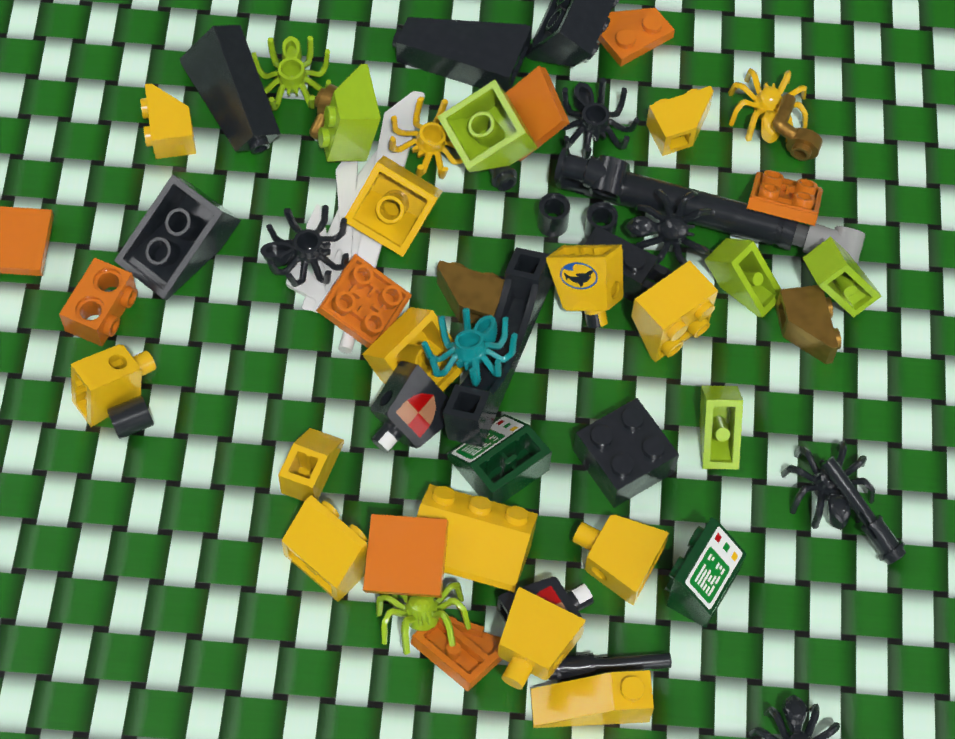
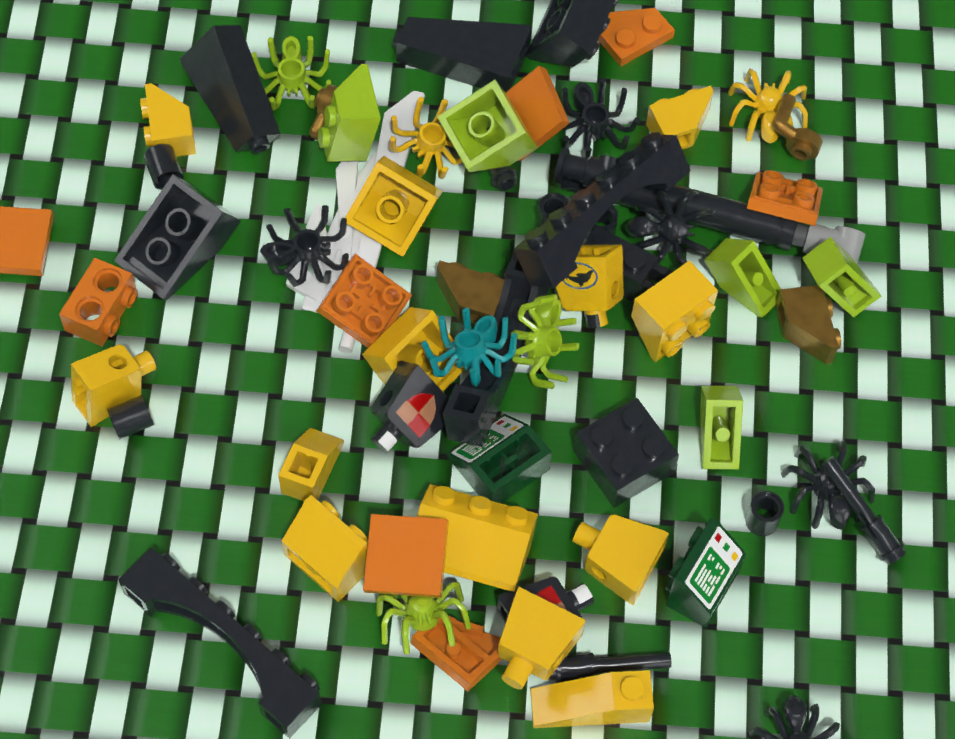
(160, 587): none -> black arch
(162, 164): none -> black beam
(543, 339): none -> lime animal
(552, 249): none -> black arch
(768, 501): none -> black beam

